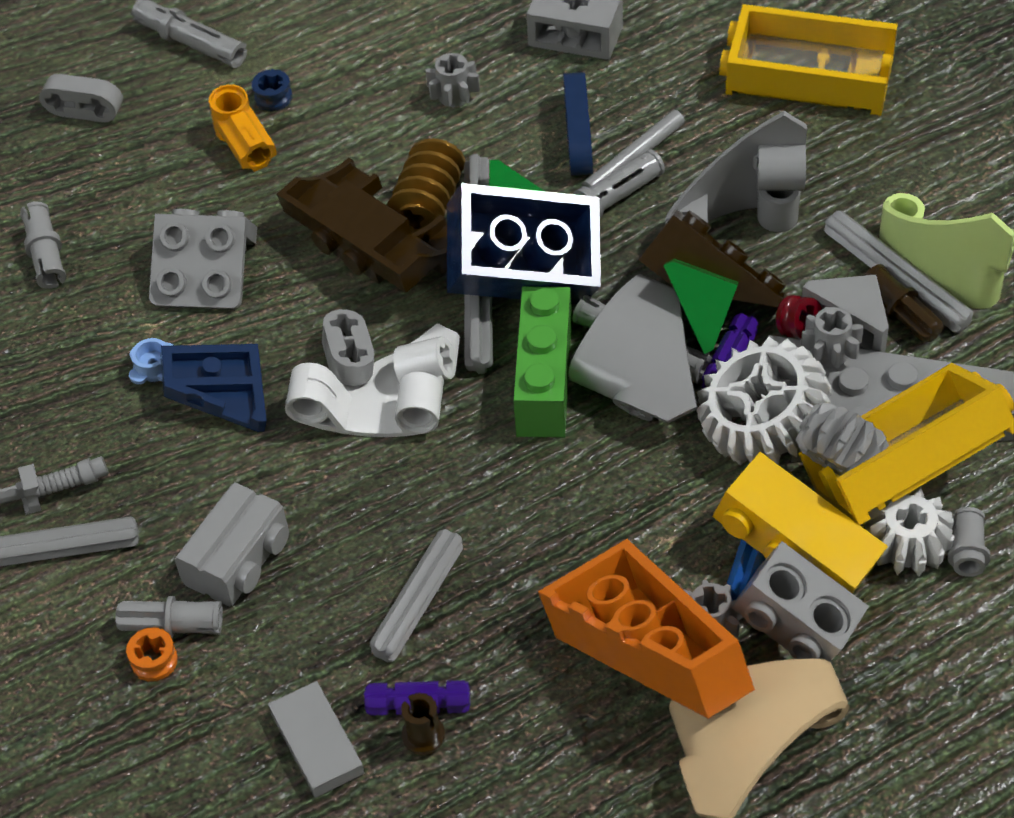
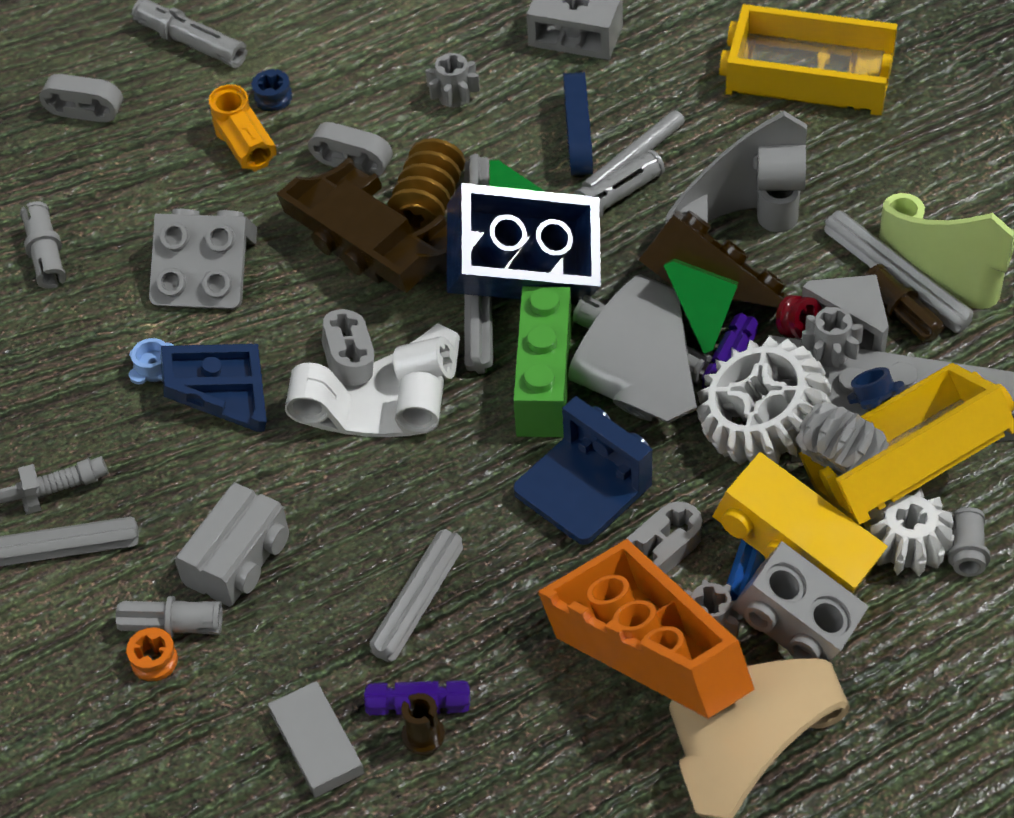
(335, 143): none -> light grey beam
(588, 474): none -> dark blue bracket
(666, 547): none -> light grey beam
(874, 388): none -> dark blue plate

